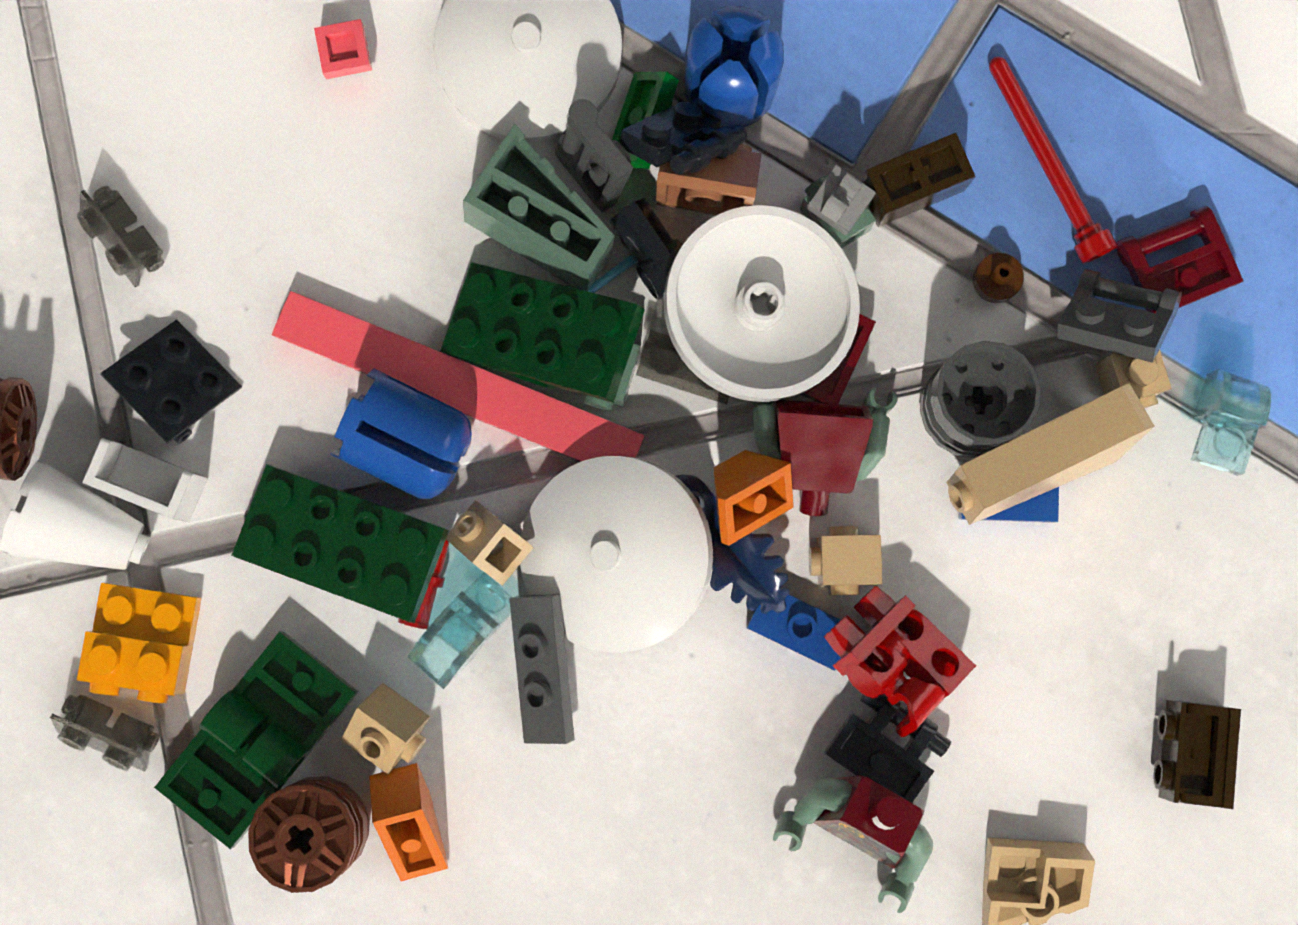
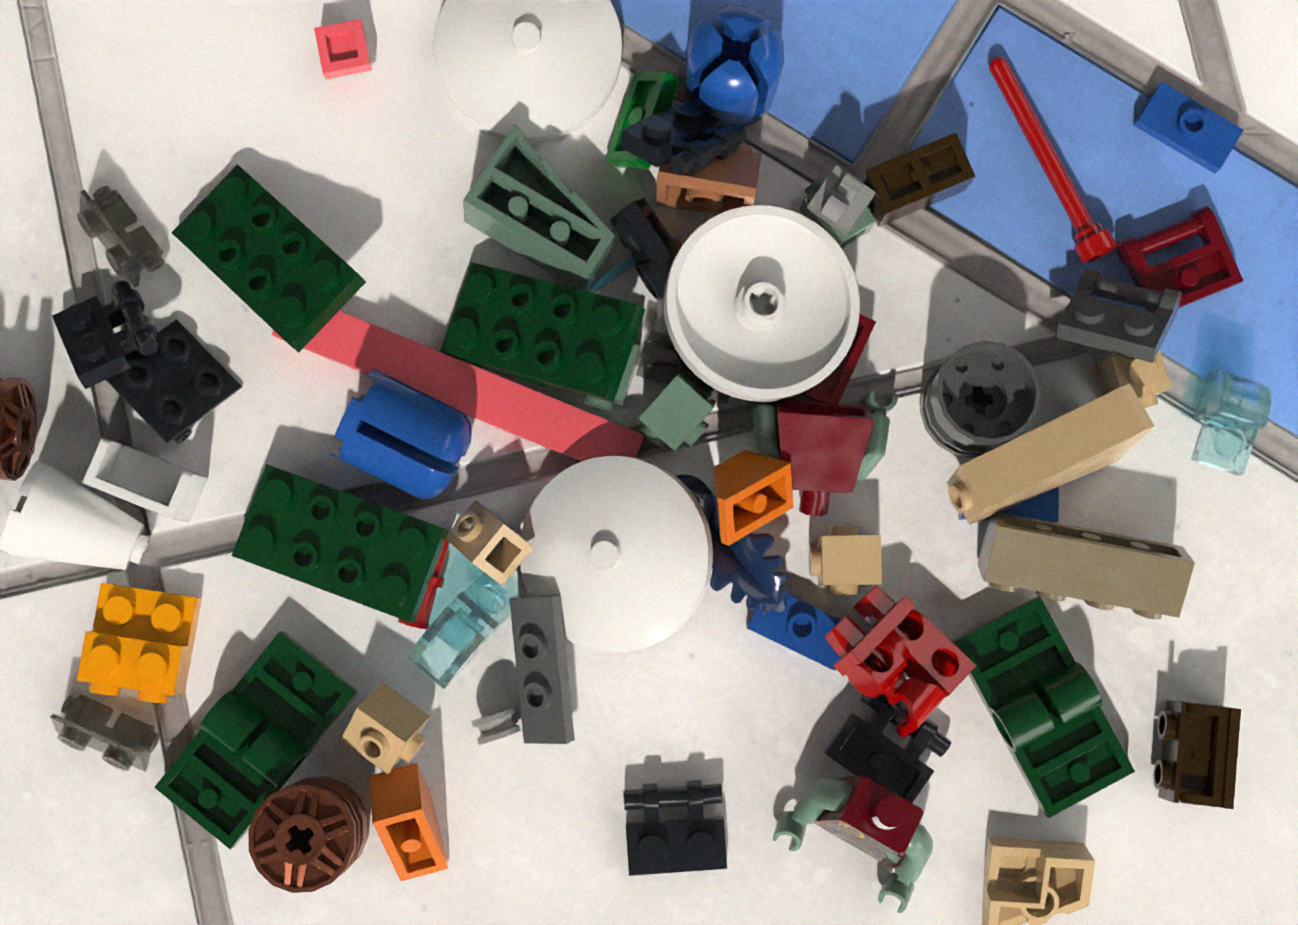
(91, 339): none -> black plate
(268, 258): none -> dark green plate
(496, 726): none -> light grey bush
(591, 156): dark grey plate -> none
(675, 844): none -> black plate
(677, 413): none -> sand green brick
(989, 282): reddish brown tile -> none
(1044, 707): none -> dark green plate
(1085, 565): none -> dark tan brick
(1188, 127): none -> blue plate

